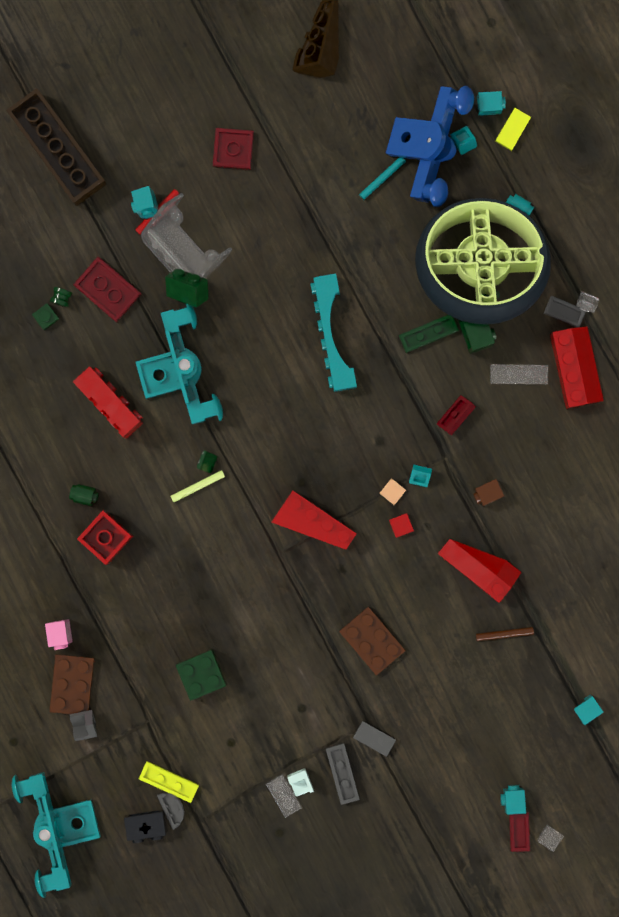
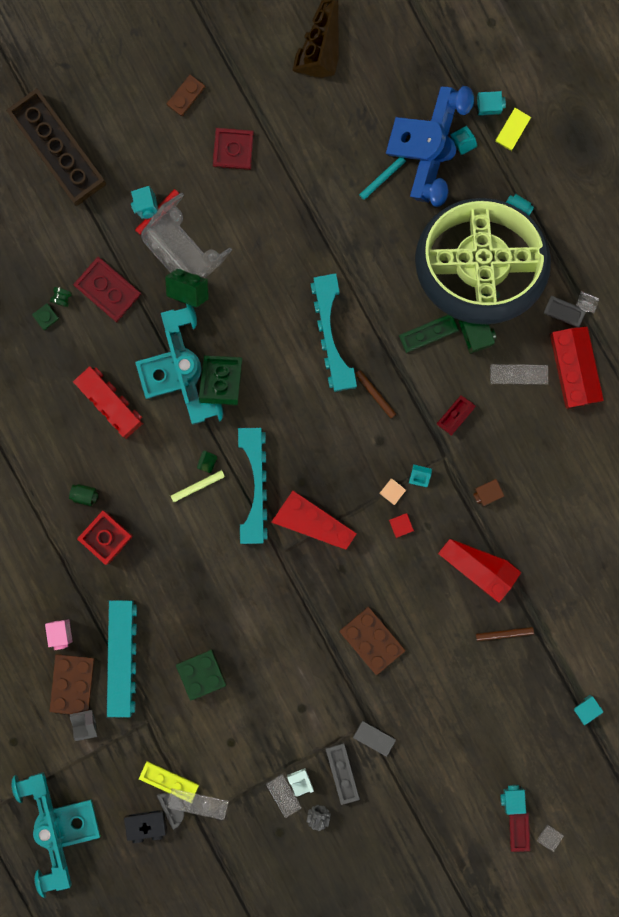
(121, 658): none -> teal brick
(185, 95): none -> reddish brown plate
(197, 804): none -> clear tile
(220, 380): none -> dark green plate
(253, 529): none -> teal arch
(318, 817): none -> dark grey gear
(375, 394): none -> reddish brown bar

